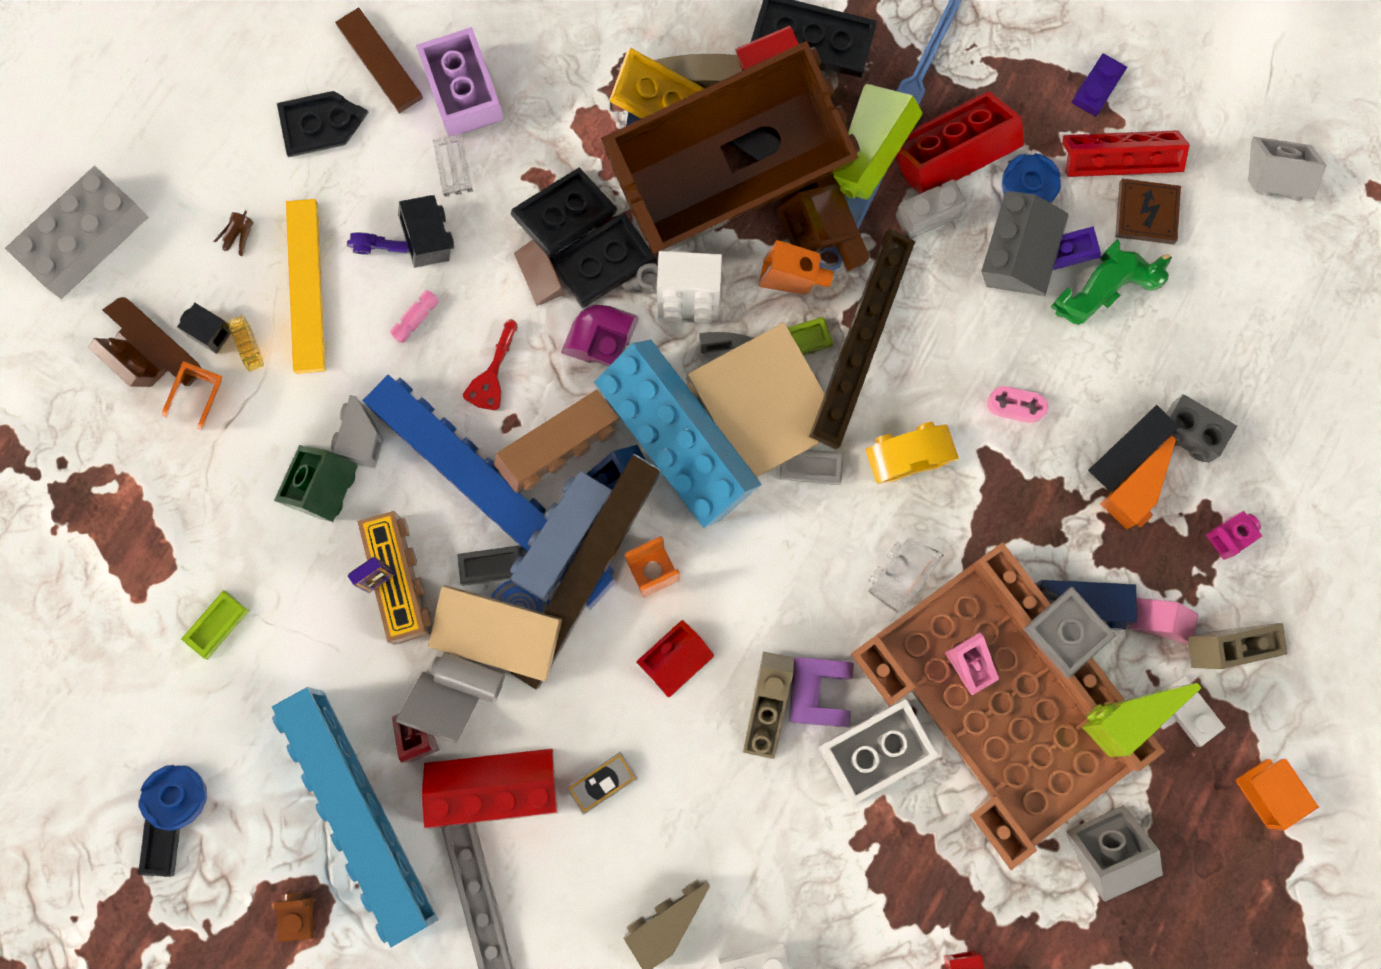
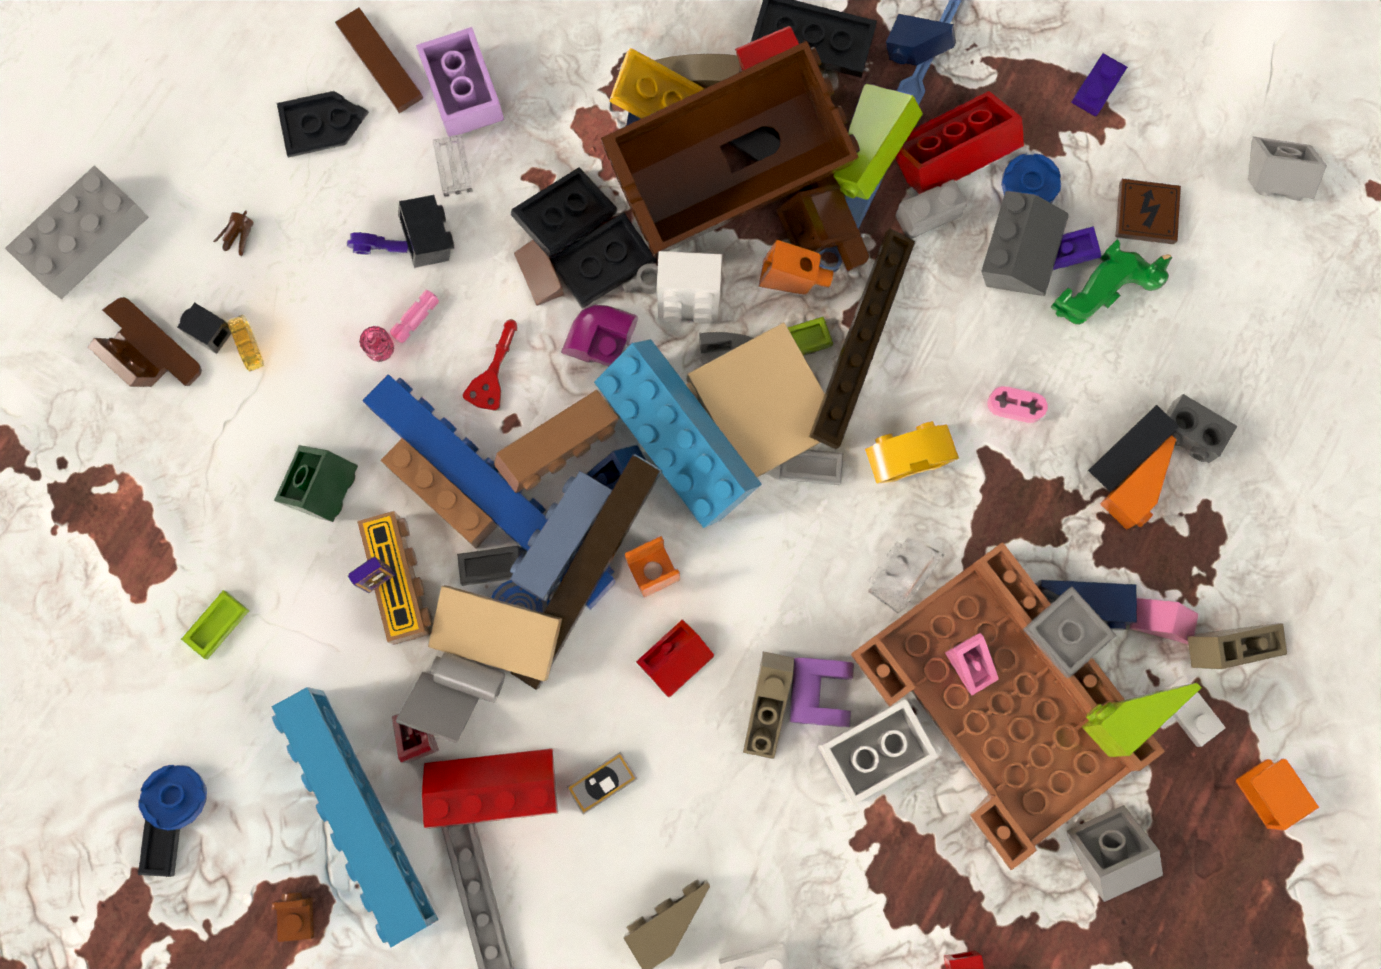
(198, 373): orange piece -> none
(305, 286): yellow tile -> none
(358, 436): light grey slope -> none
(379, 350): none -> clear pink wheel
(439, 493): none -> medium nougat brick
(918, 39): none -> dark blue slope
(1125, 153): red fence -> none
(1226, 538): dark pink brick -> none

